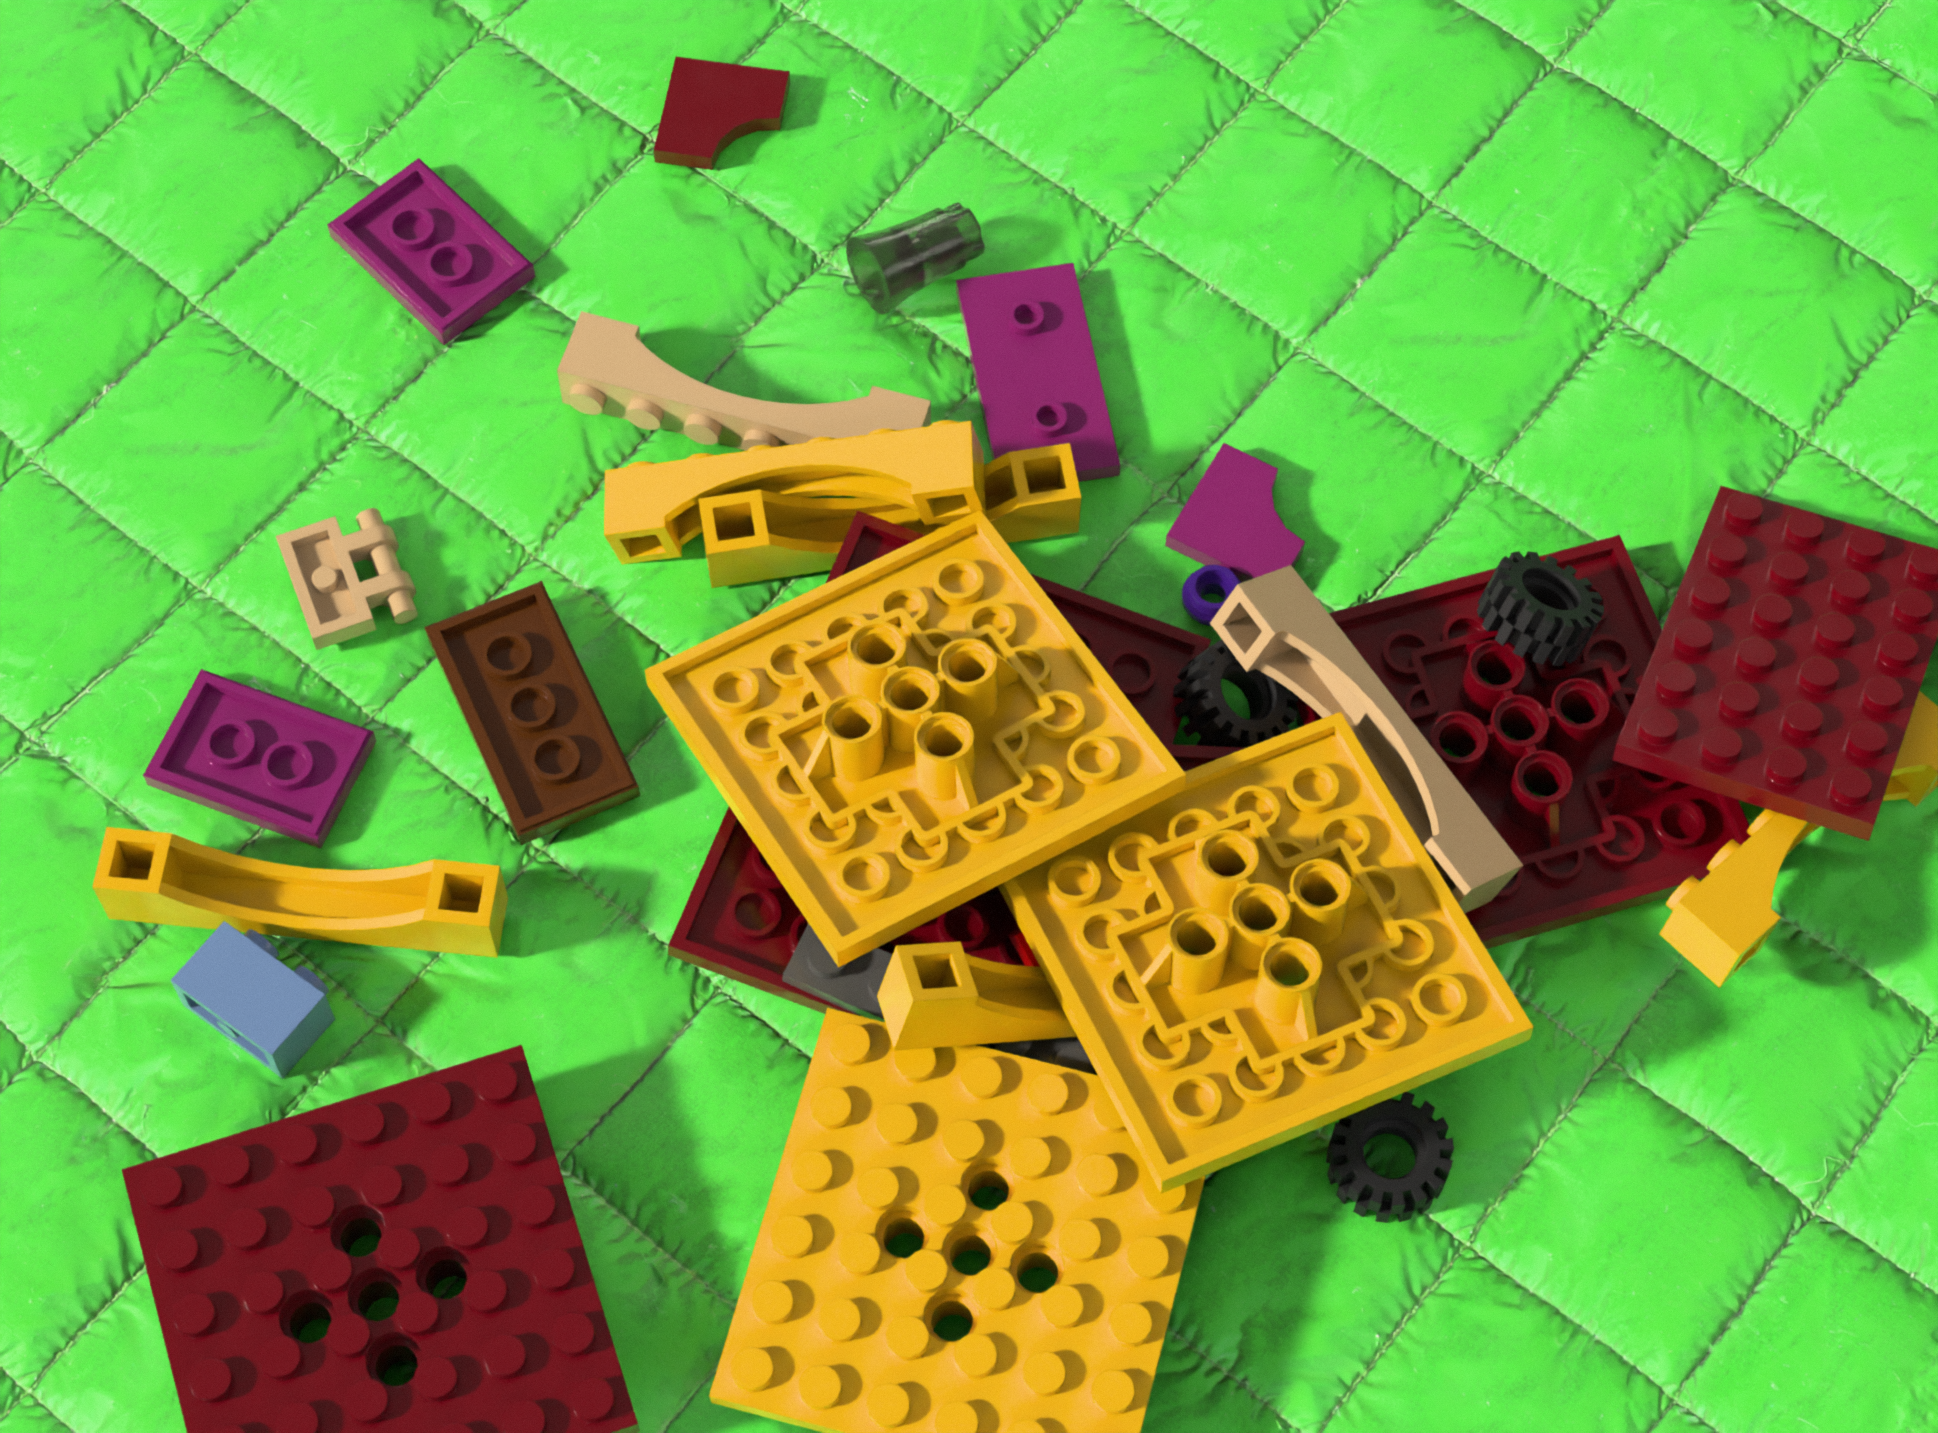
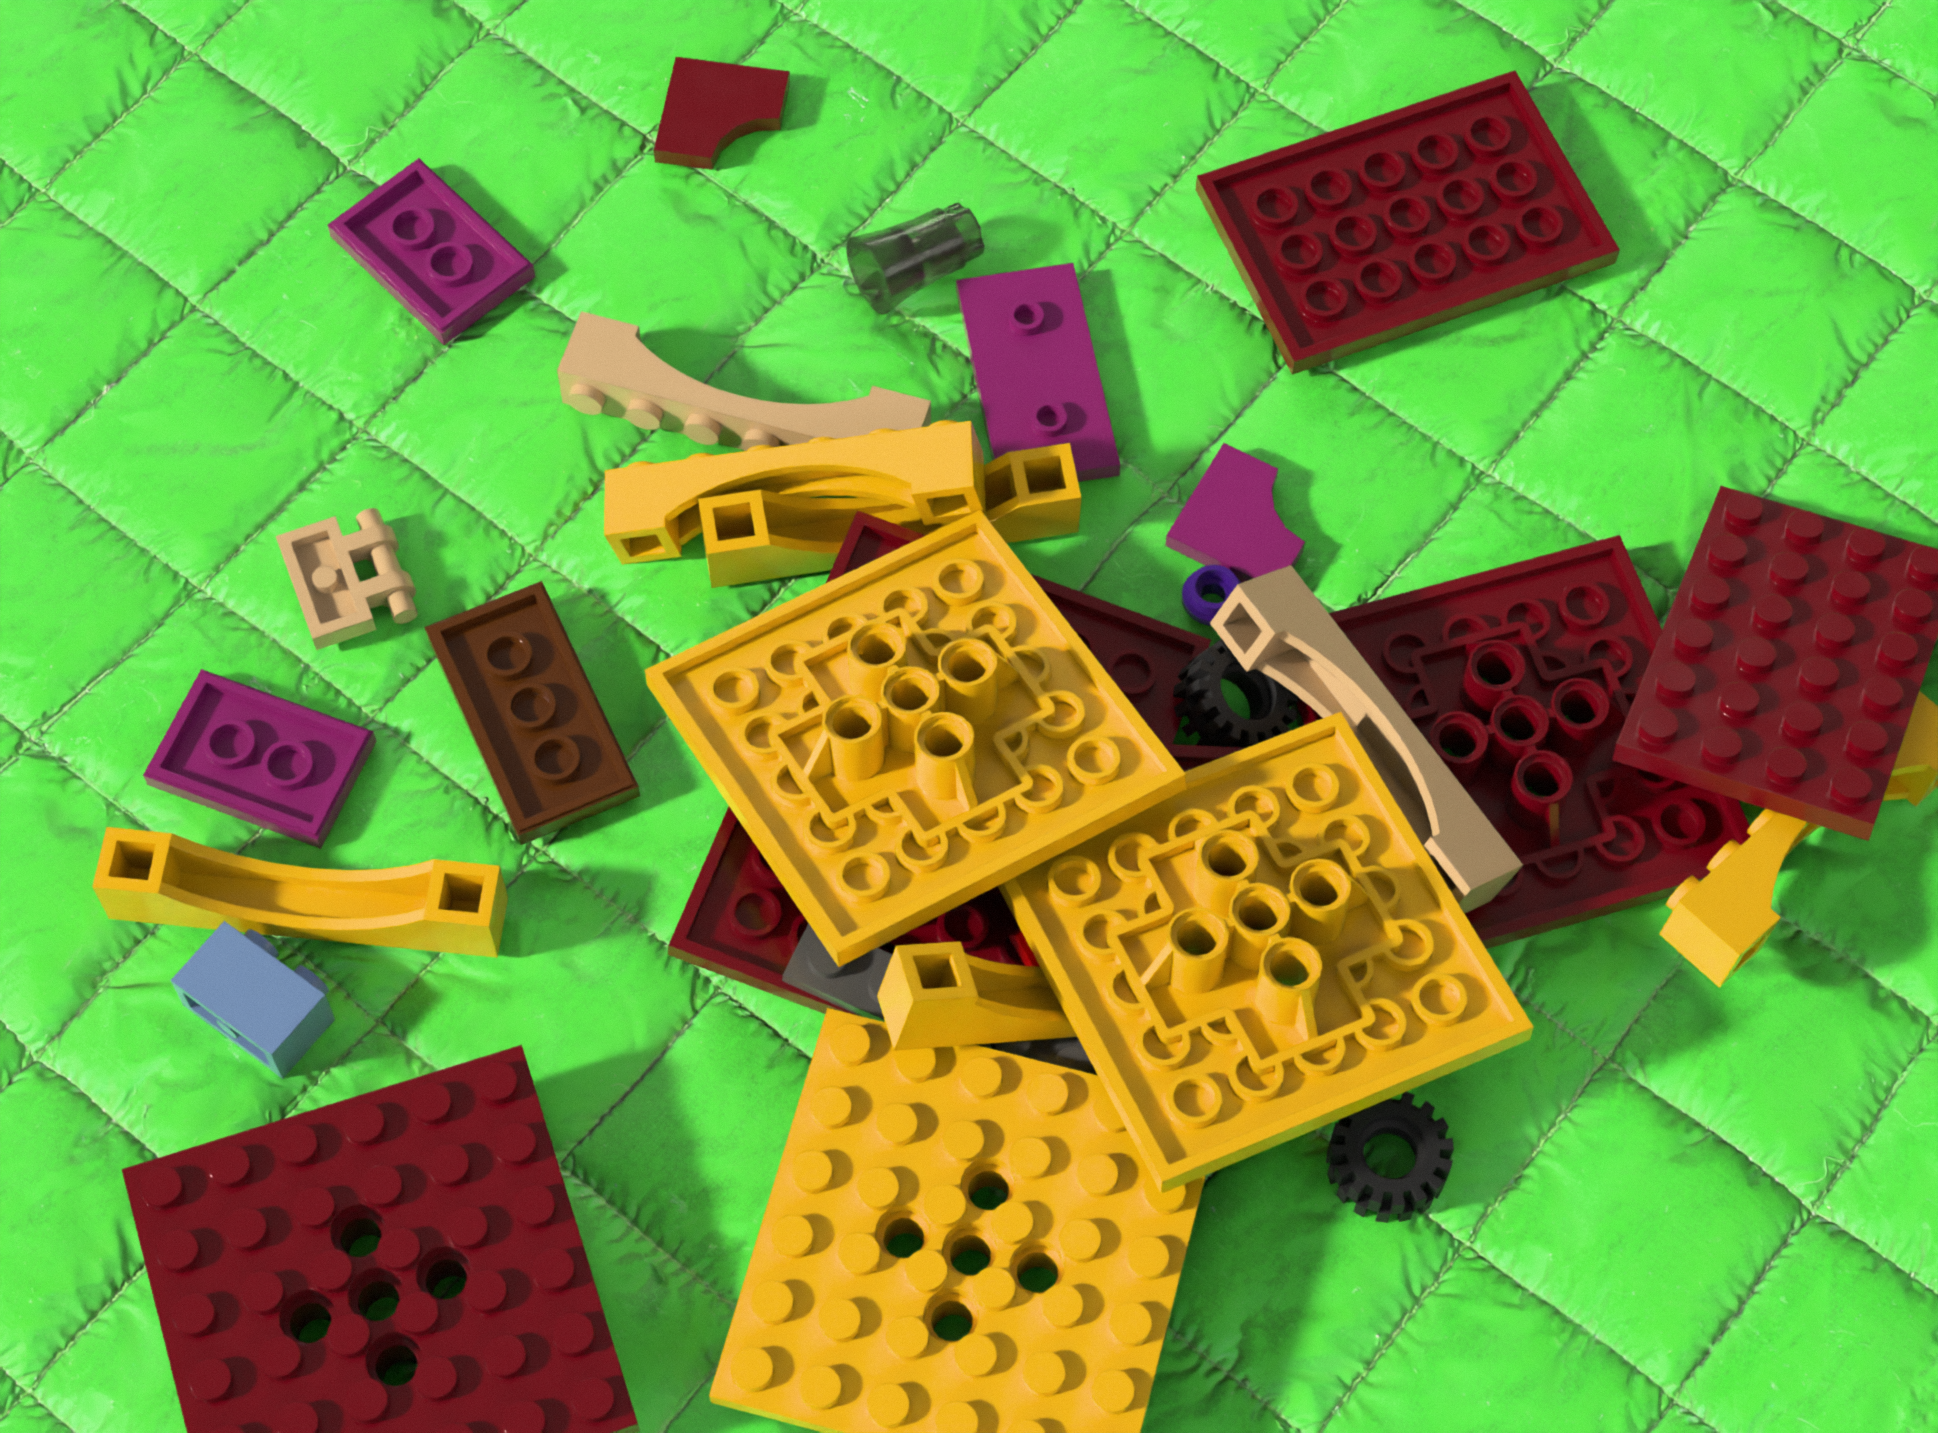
(1405, 221): none -> dark red plate
(1540, 608): black tyre -> none

